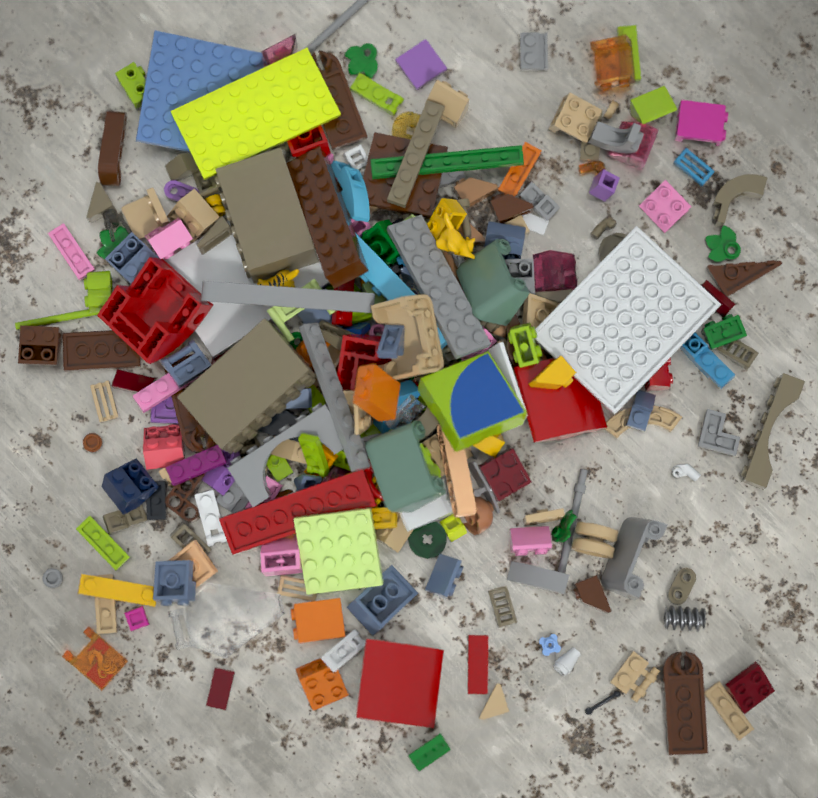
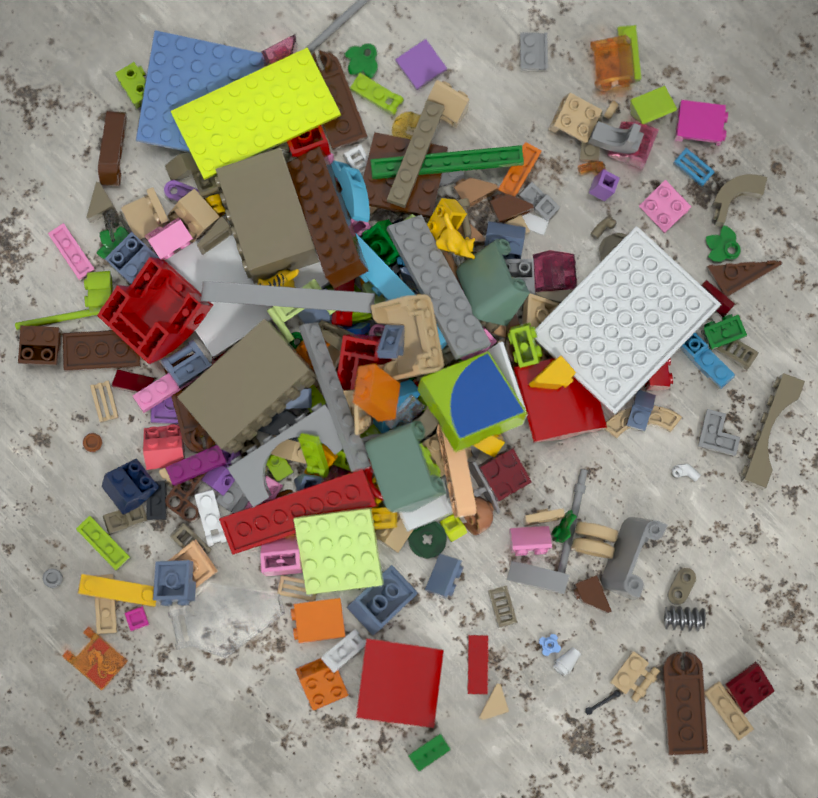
(220, 688): dark red slope -> none

